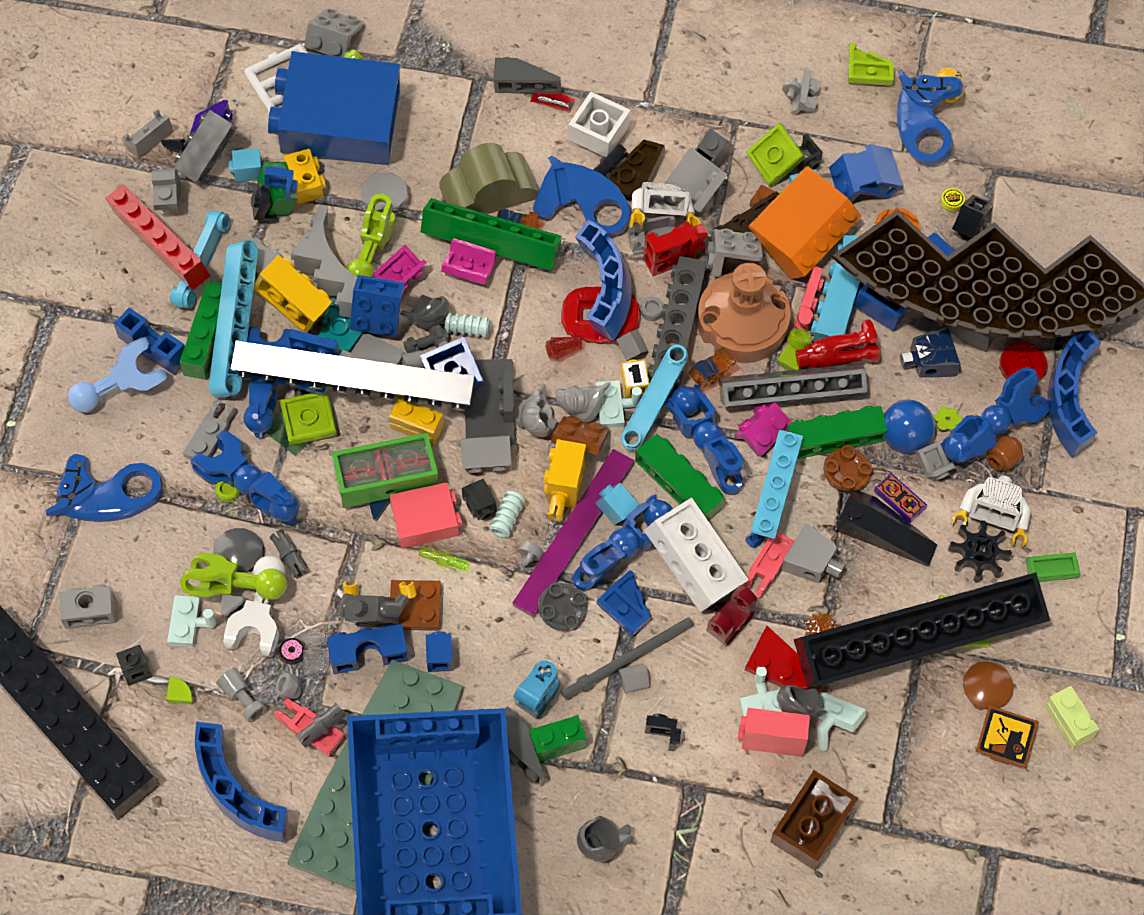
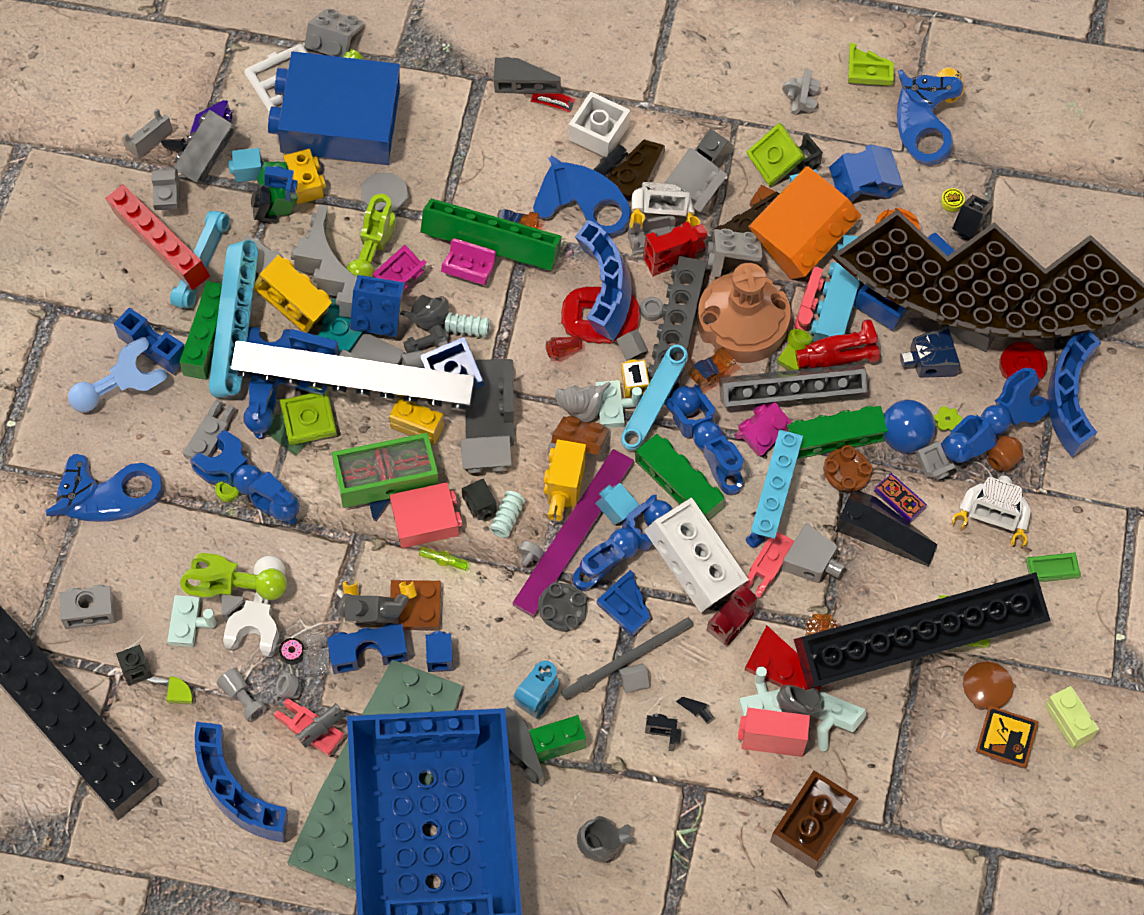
(240, 547): dark grey dish -> none
(288, 553): dark grey pin -> none
(489, 180): olive brick -> none
(536, 414): light grey hair -> none
(696, 708): none -> black bar
(980, 559): black gear -> none

